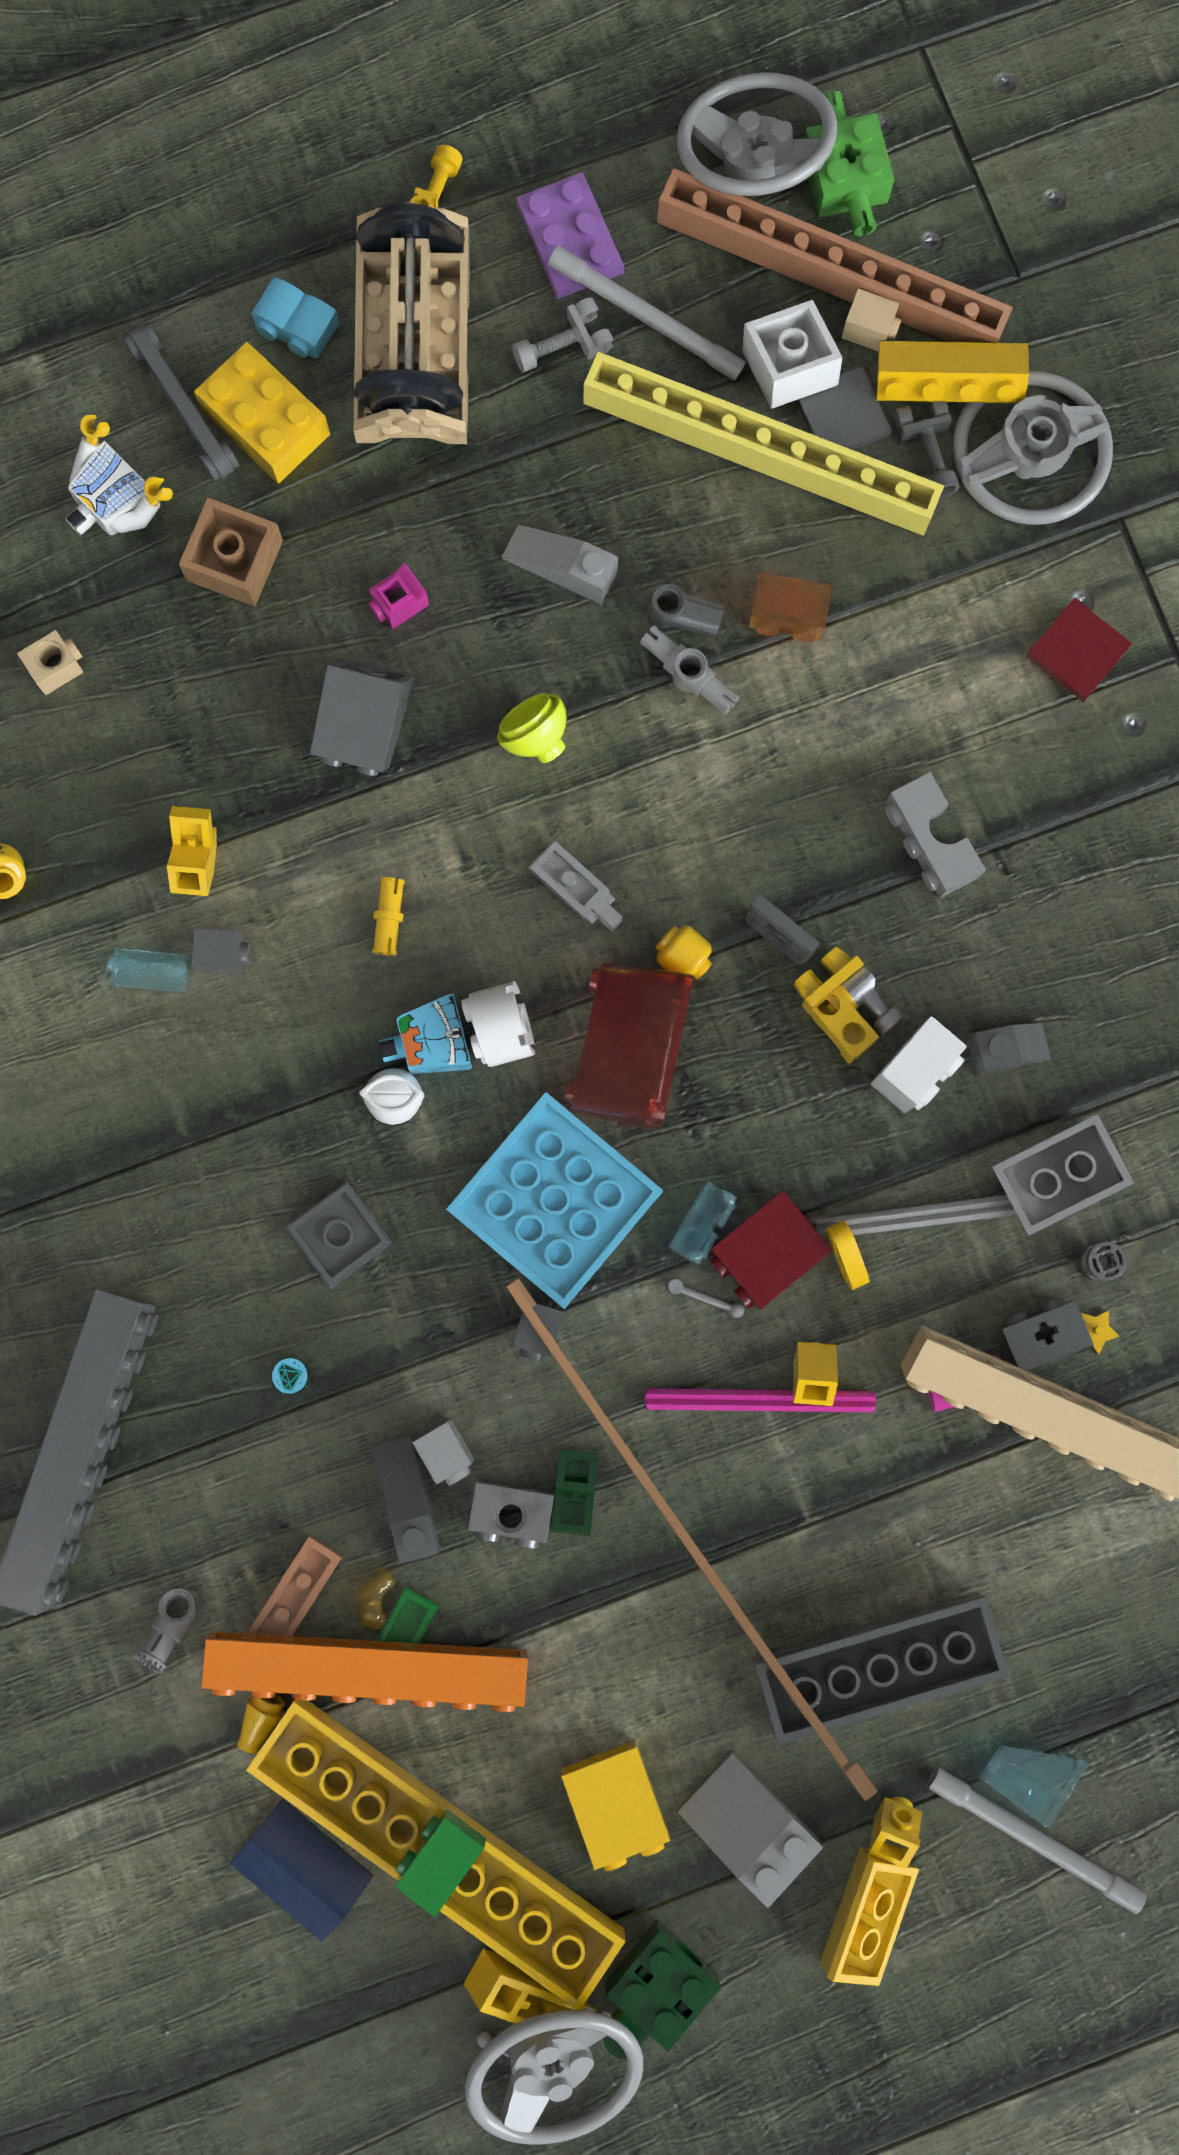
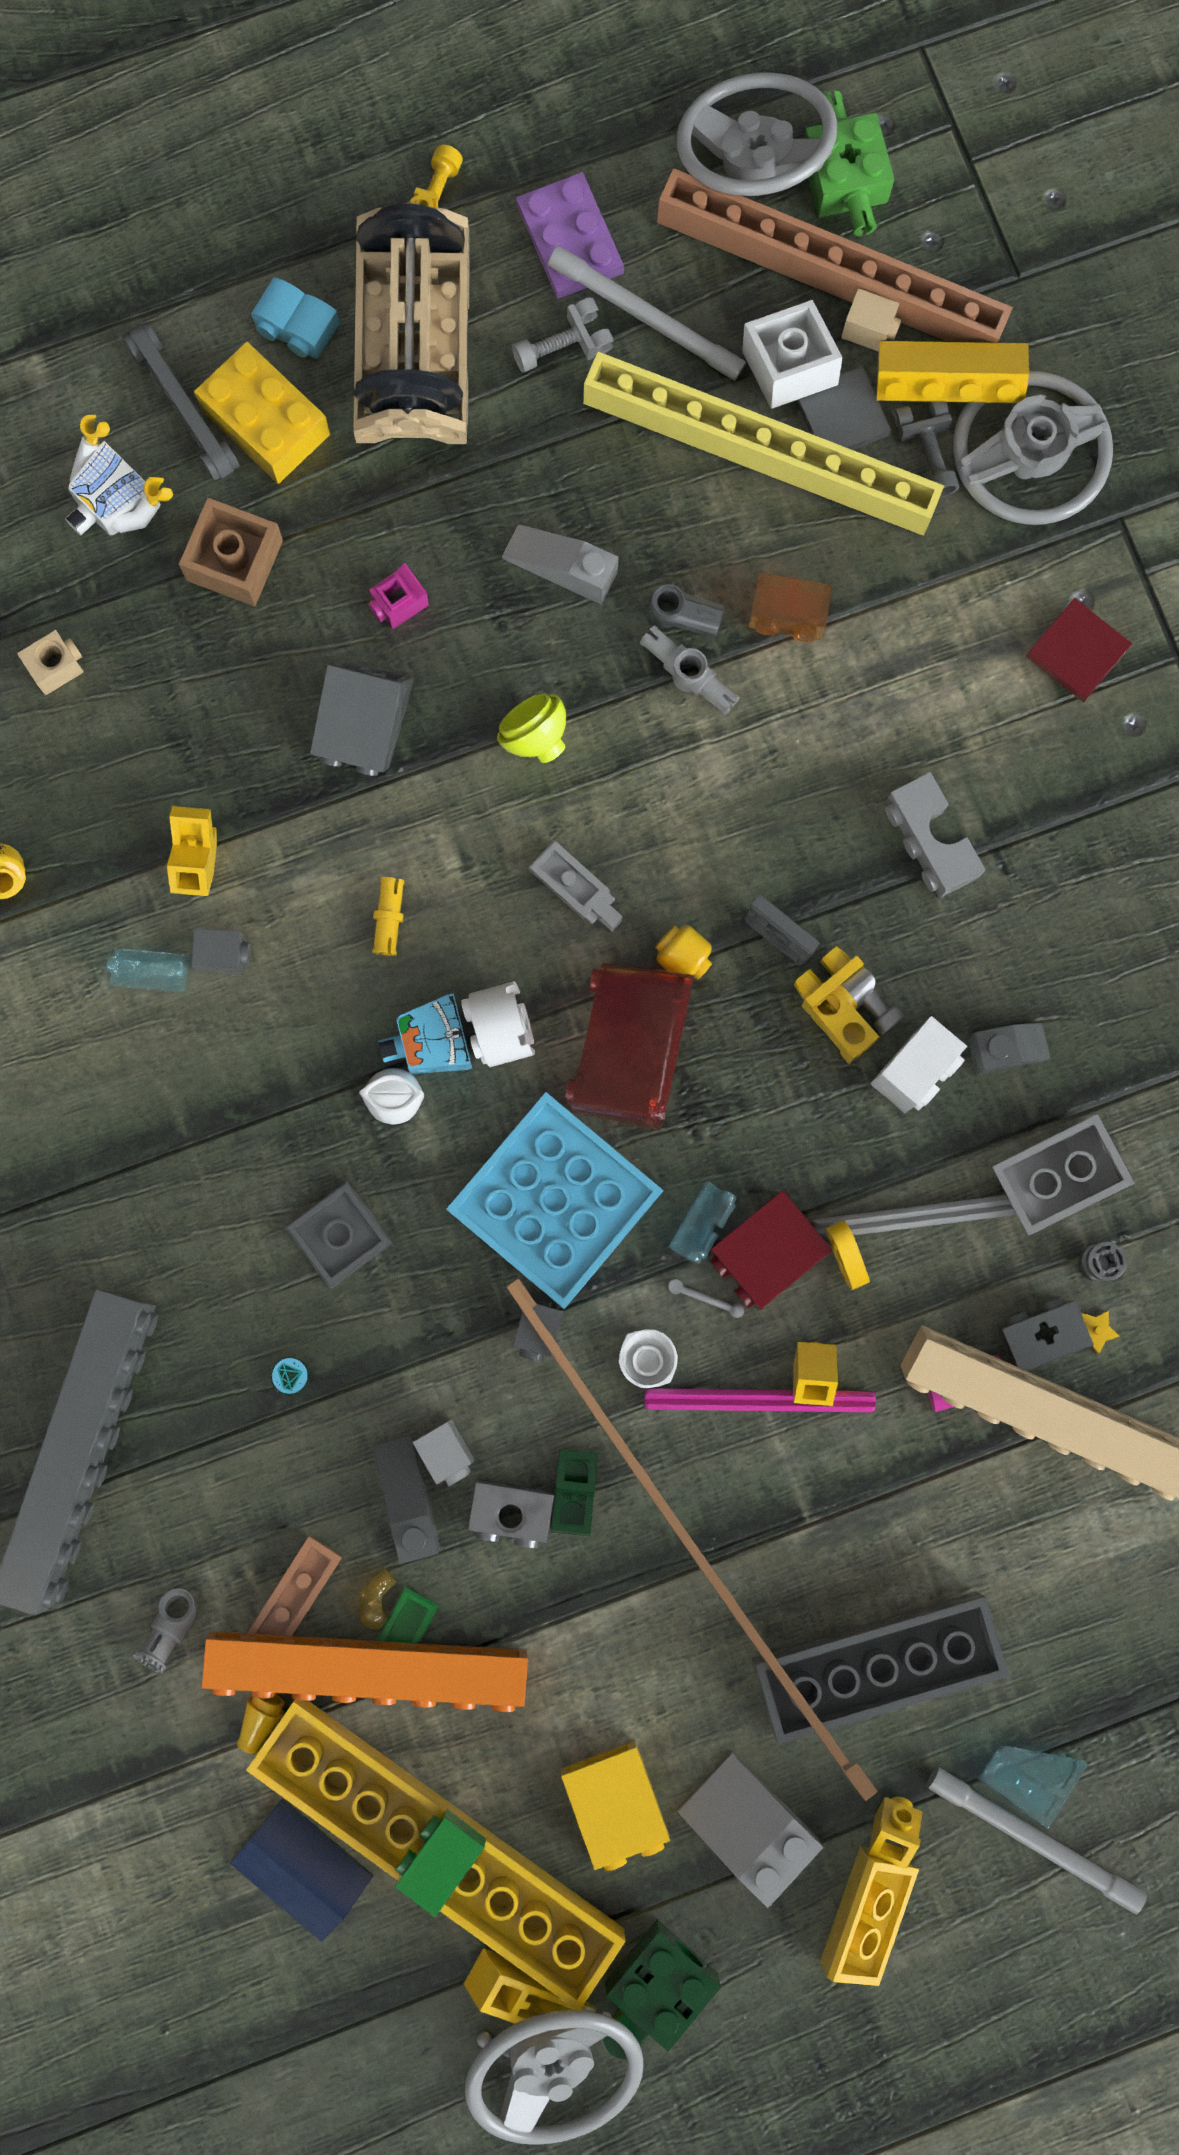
(648, 1358): none -> white hat

